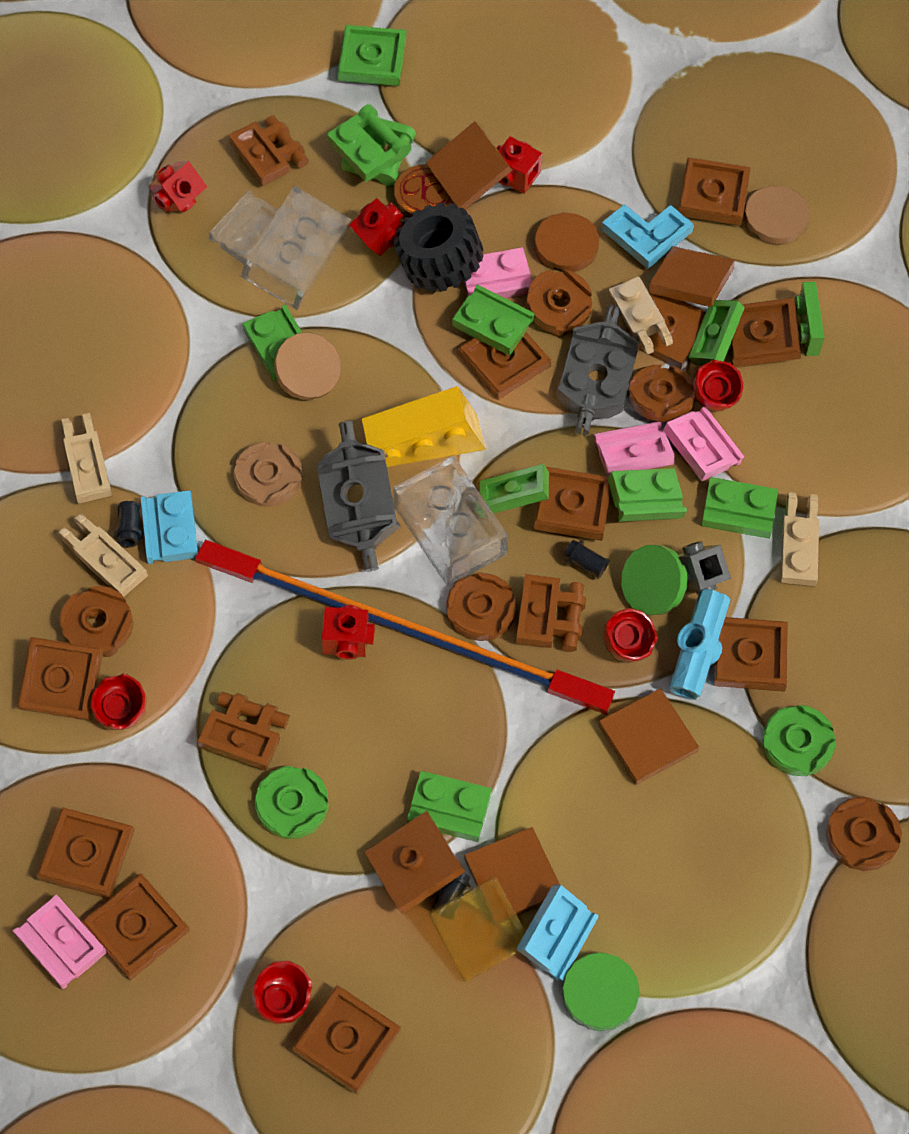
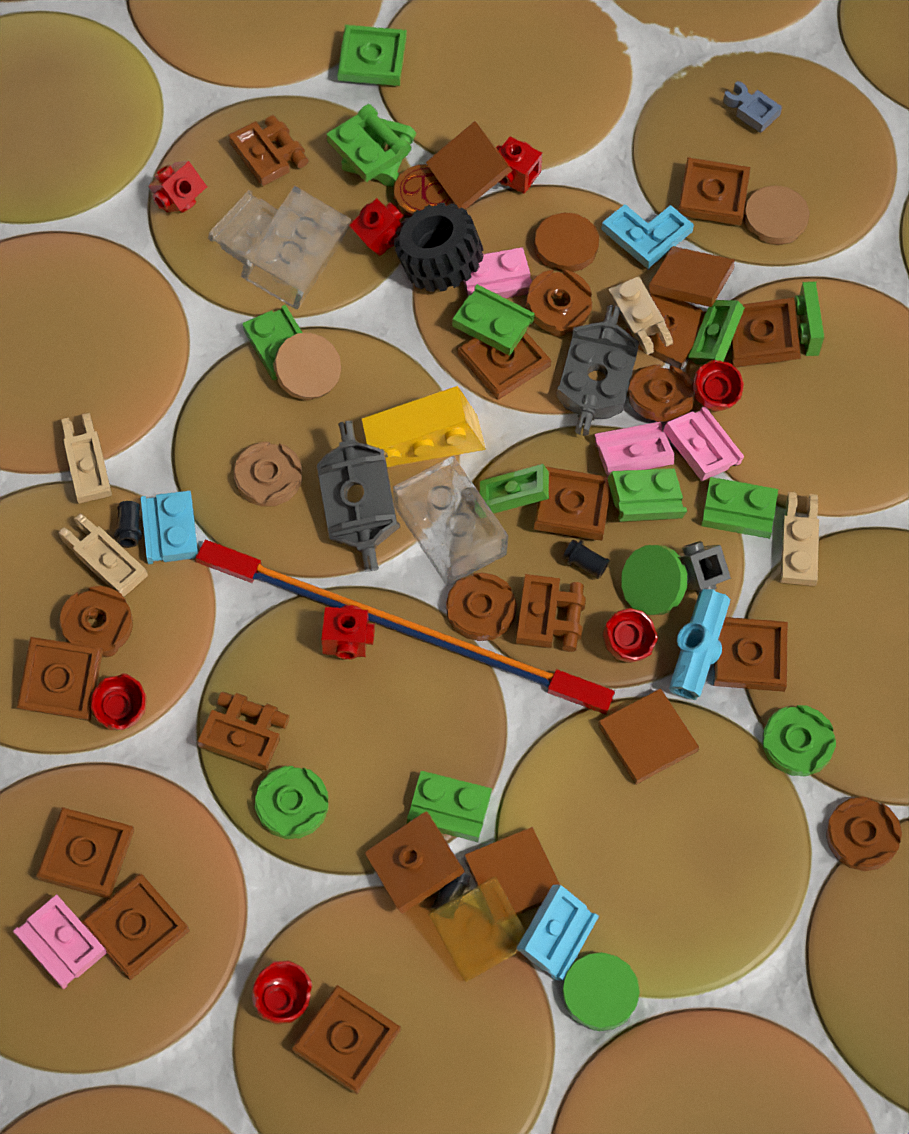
(753, 109): none -> sand blue plate

